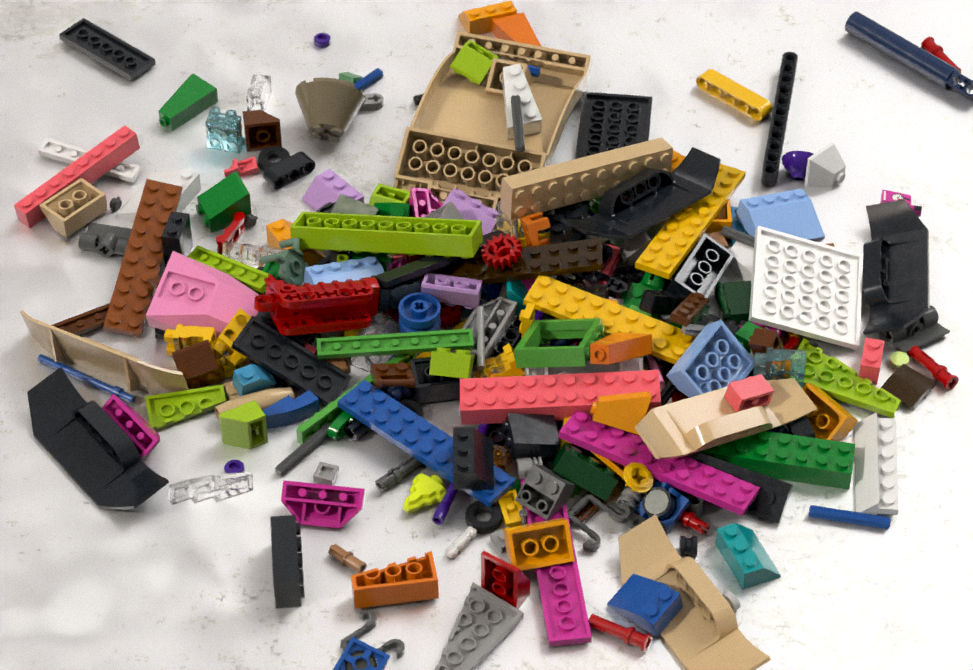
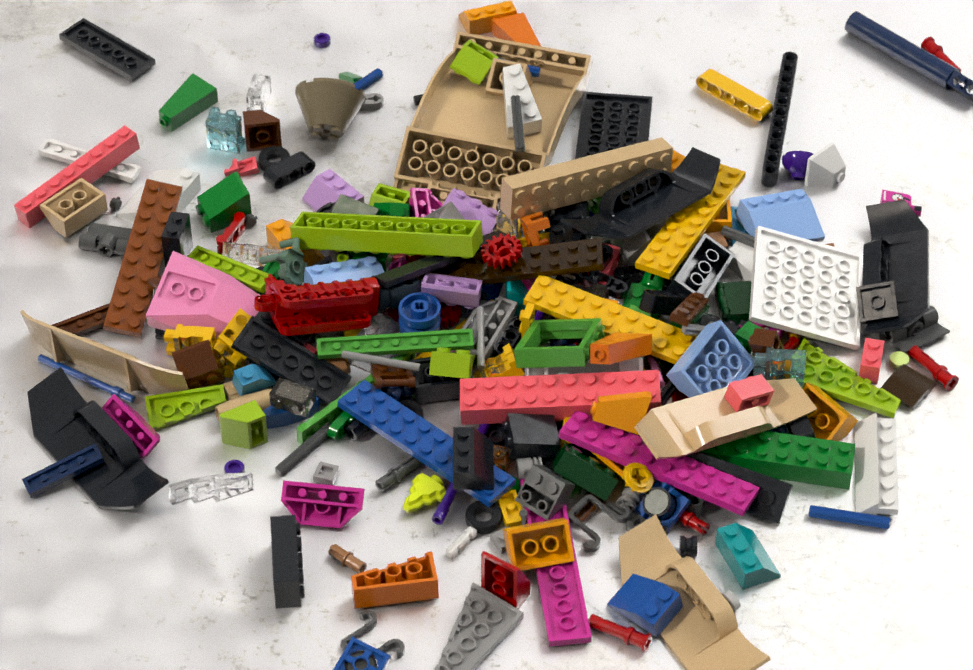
(63, 470): none -> dark blue plate
(292, 397): none -> clear smoke brick
(380, 360): none -> light grey bar
(877, 302): none -> plate

